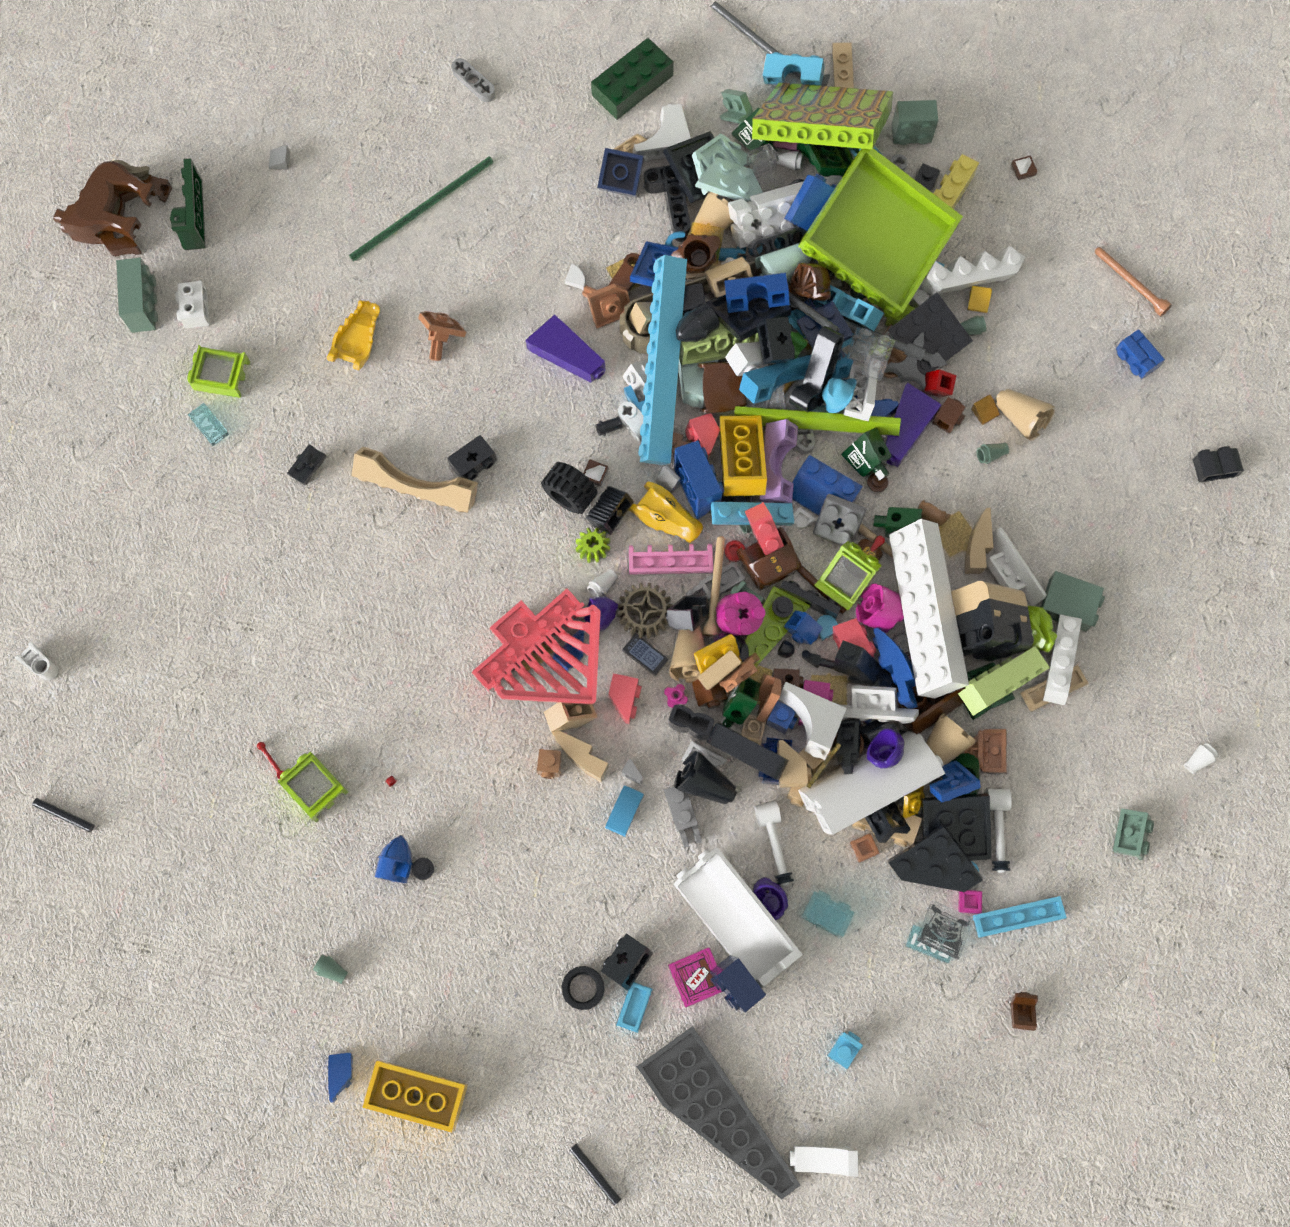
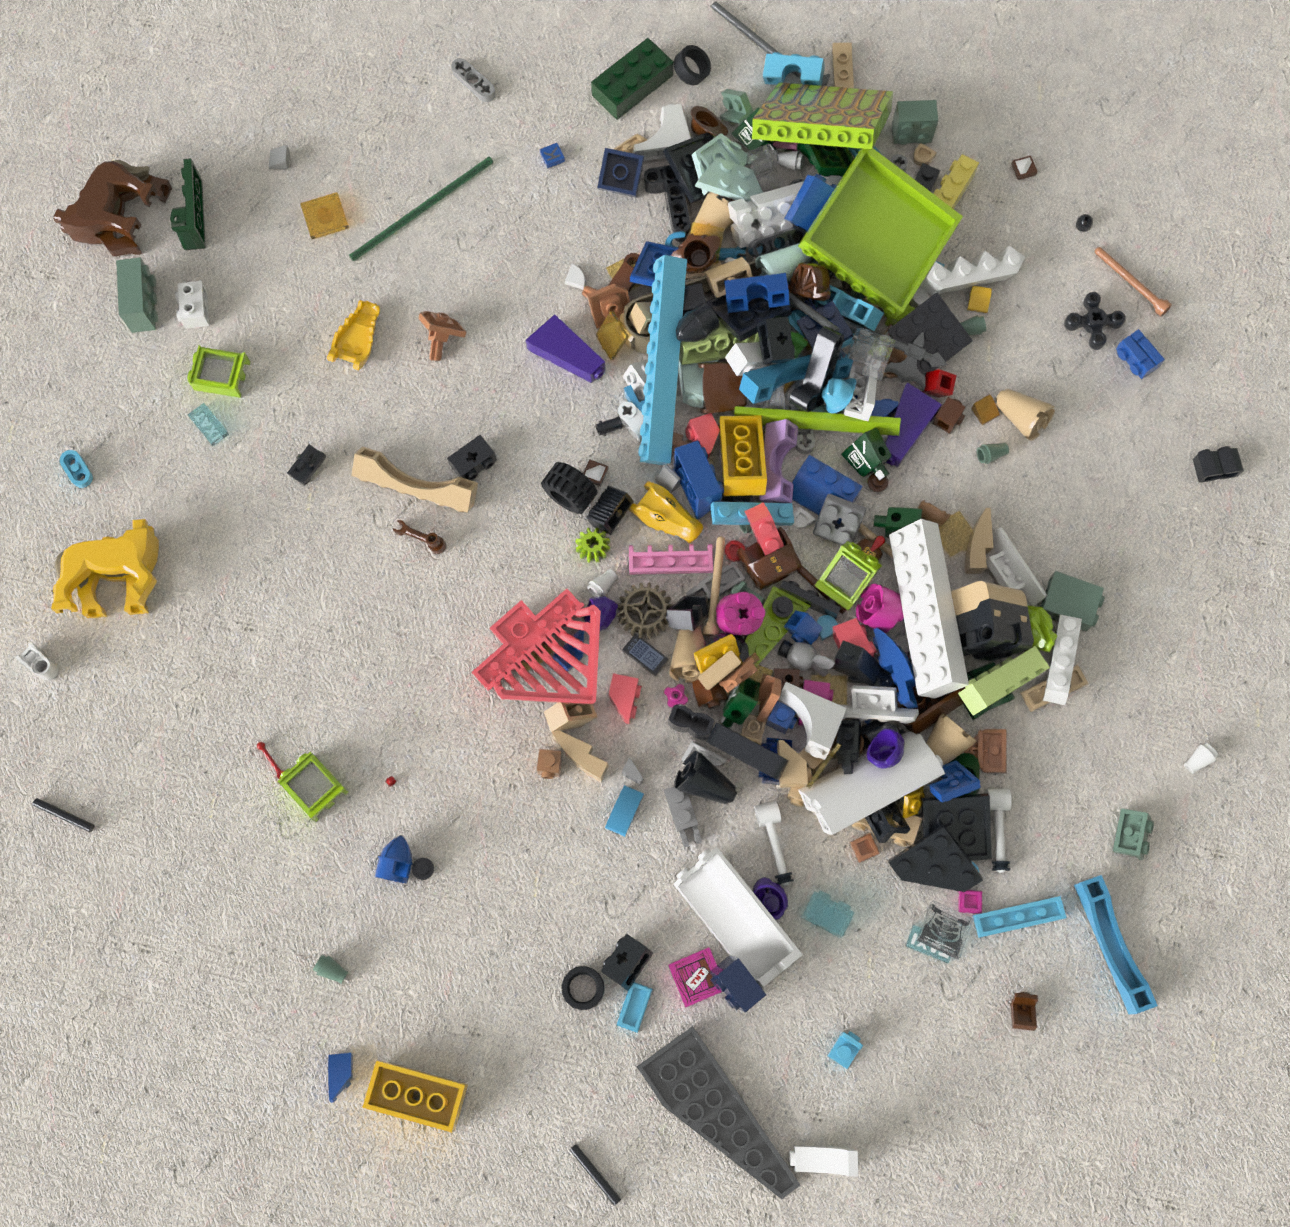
(77, 469): none -> medium azure plate
(112, 559): none -> yellow piece
(324, 215): none -> clear yellow plate
(435, 543): none -> reddish brown brick
(552, 155): none -> blue tile
(612, 335): none -> clear yellow piece
(699, 57): none -> black tyre
(705, 121): none -> reddish brown piece
(804, 656): none -> light grey piece
(923, 155): none -> tan tile
(1079, 223): none -> black hinge
(1094, 320): none -> black gear
(1100, 913): none -> dark azure arch

